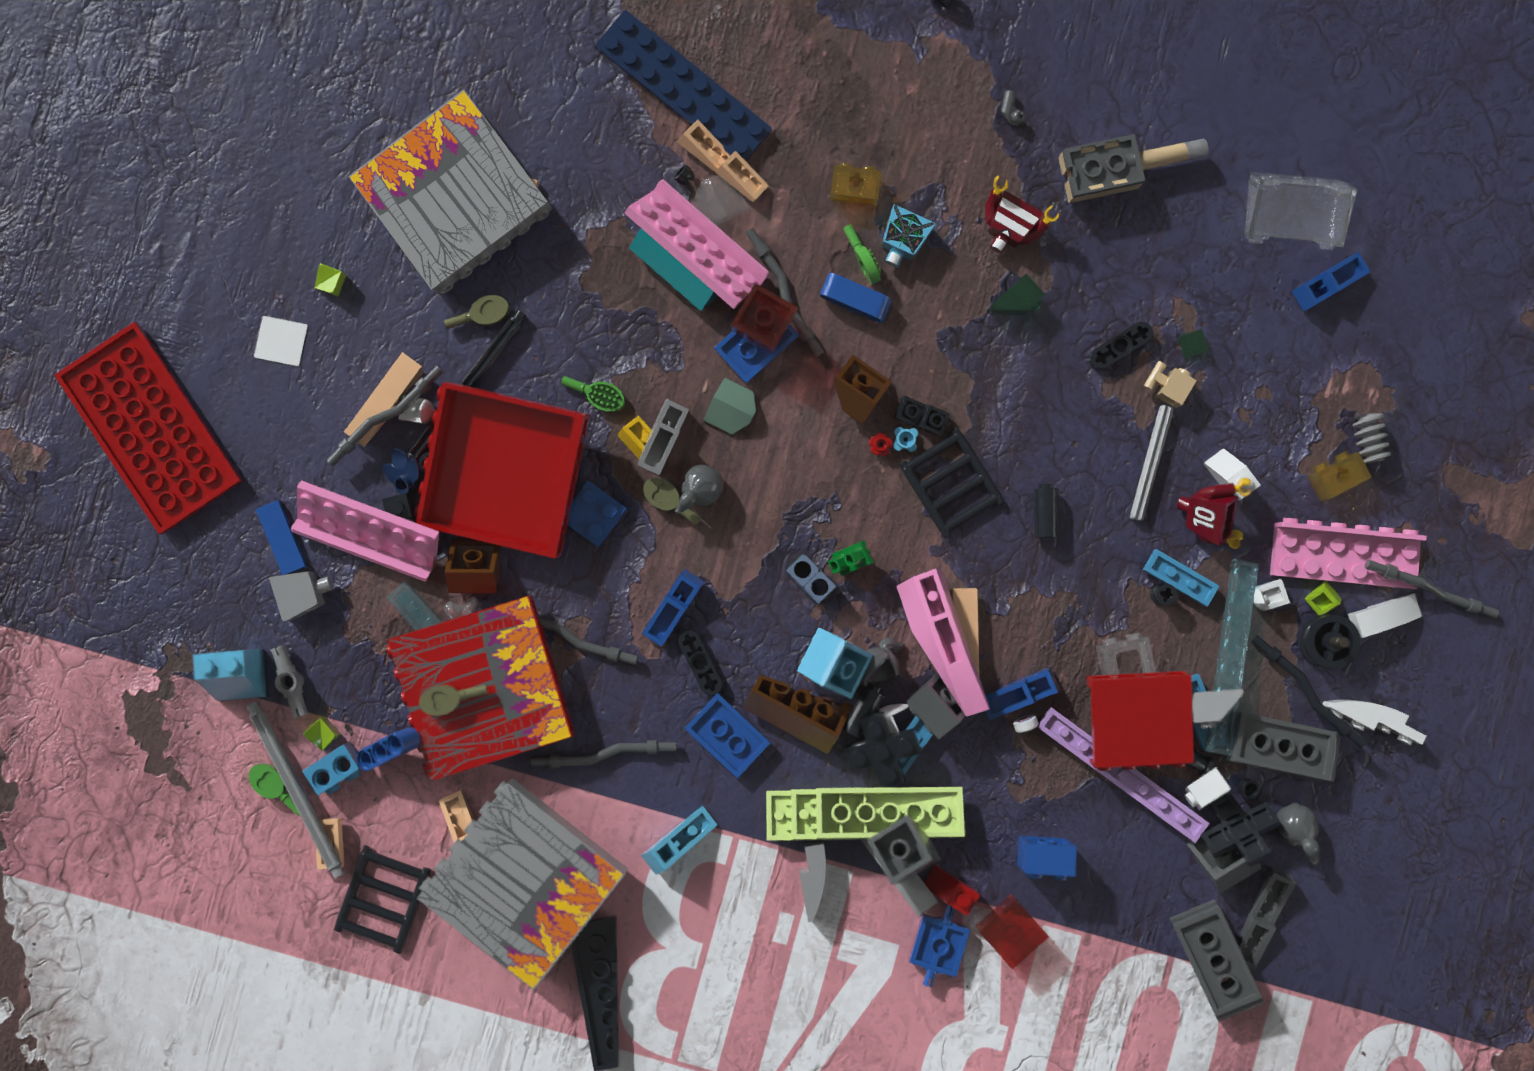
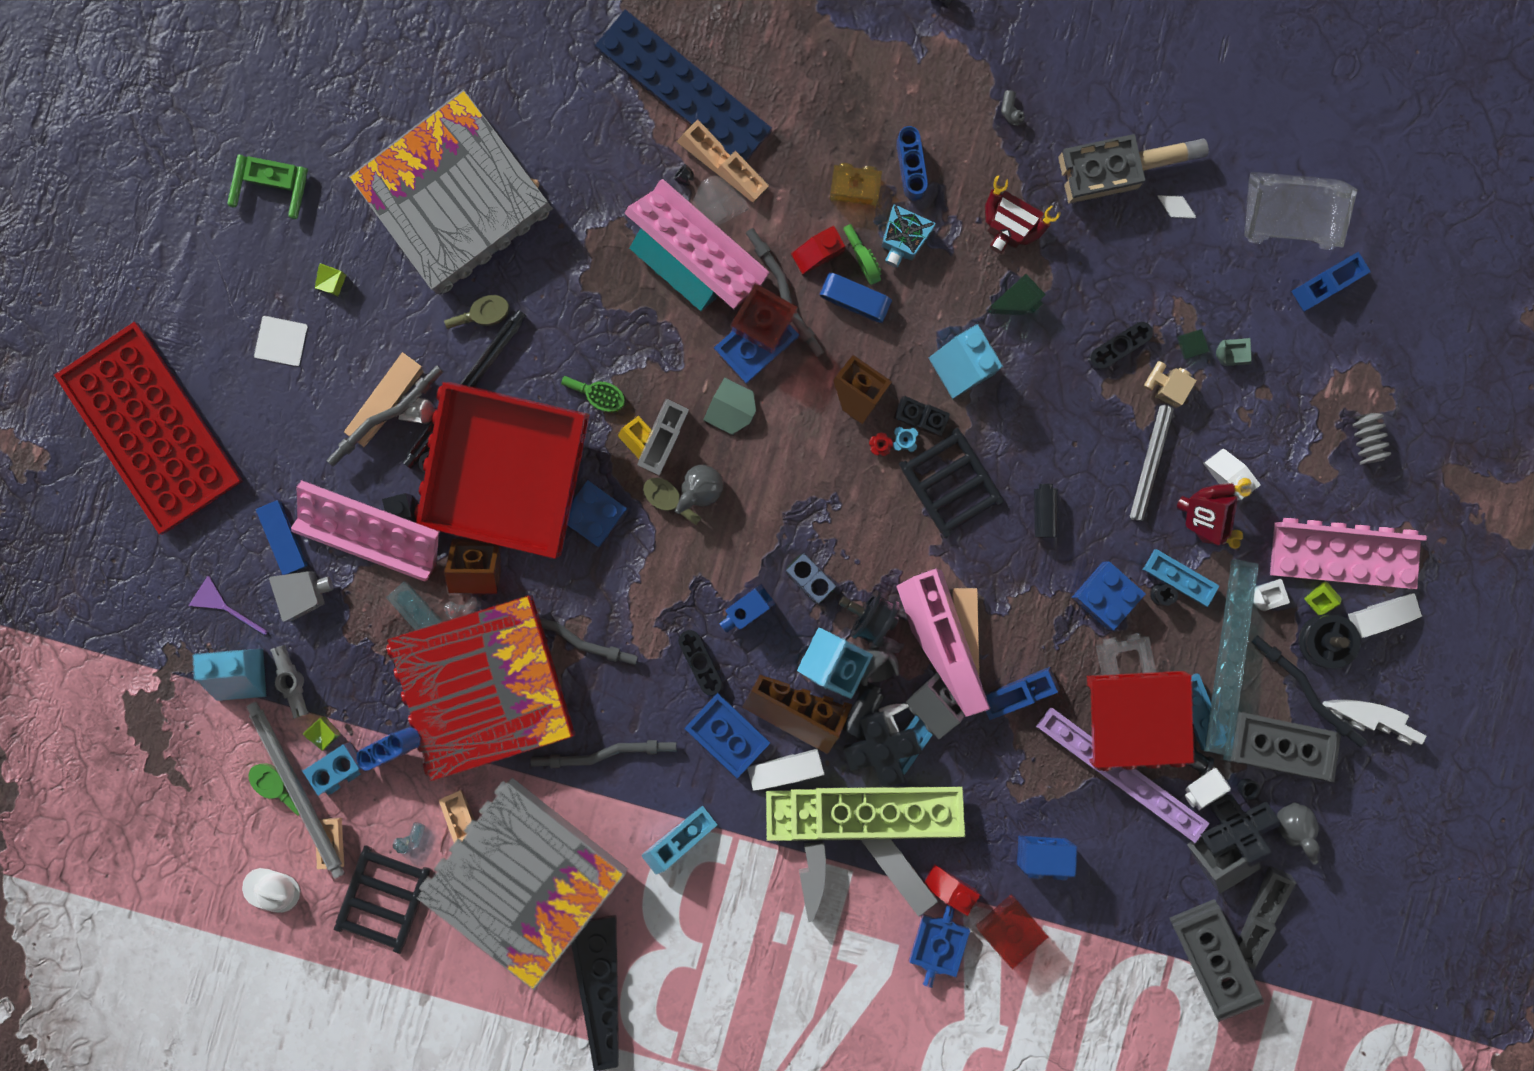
(209, 597): none -> medium lavender piece
(269, 174): none -> bright green plate
(271, 890): none -> white piece
(402, 472): dark blue plate -> none
(406, 844): none -> clear light blue arm
(447, 698): olive piece -> none
(673, 607): blue slope -> none
(753, 603): none -> blue torso
(785, 770): none -> white slope
(818, 250): none -> red slope
(850, 558): green hips -> none
(873, 618): none -> black wheel
(903, 850): dark grey slope -> none
(914, 152): none -> blue beam
(965, 361): none -> medium azure slope
(1025, 723): white tile -> none
(1108, 595): none -> blue brick
(1176, 206): none -> white sticker
(1214, 706): light grey slope -> none
(1234, 352): none -> sand green plate
(1352, 472): clear yellow brick -> none
(1471, 605): dark grey bar -> none

